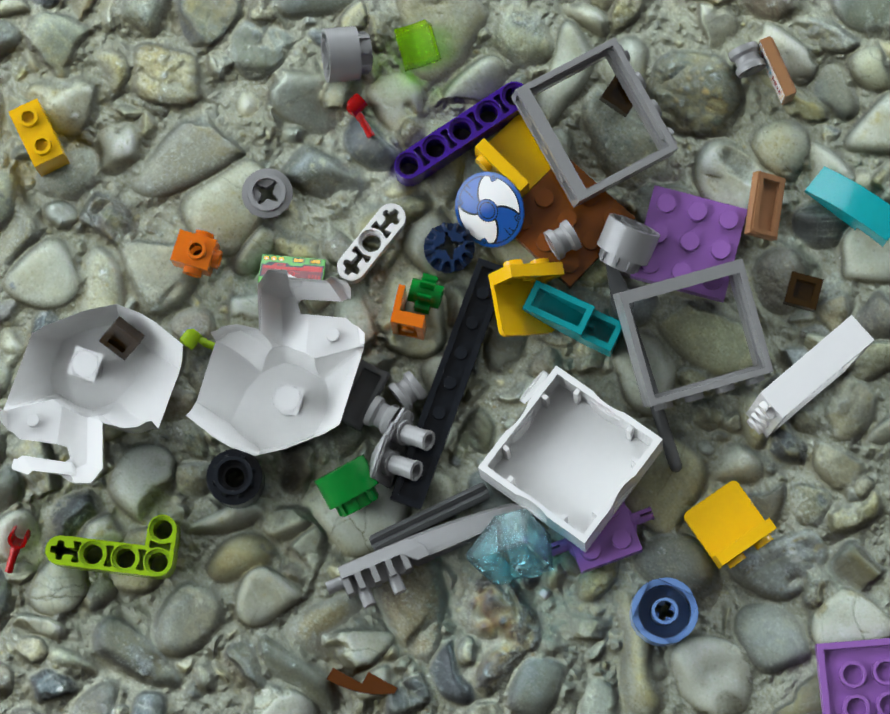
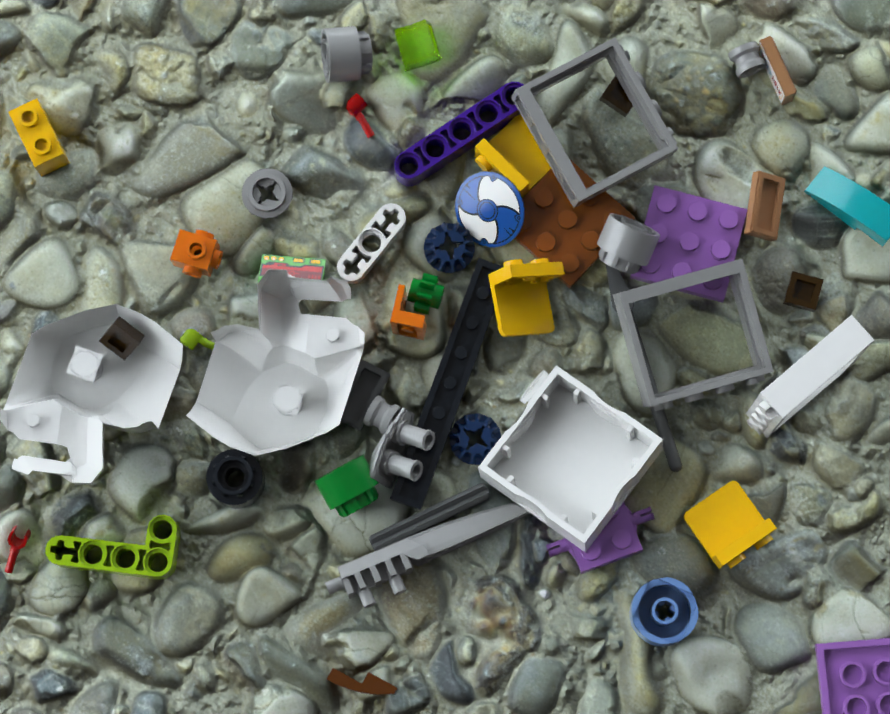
(408, 390): light grey wheel -> none
(460, 440): none -> dark blue gear
(512, 548): clear light blue slope -> none
(562, 239): light grey wheel -> none
(573, 318): teal slope -> none

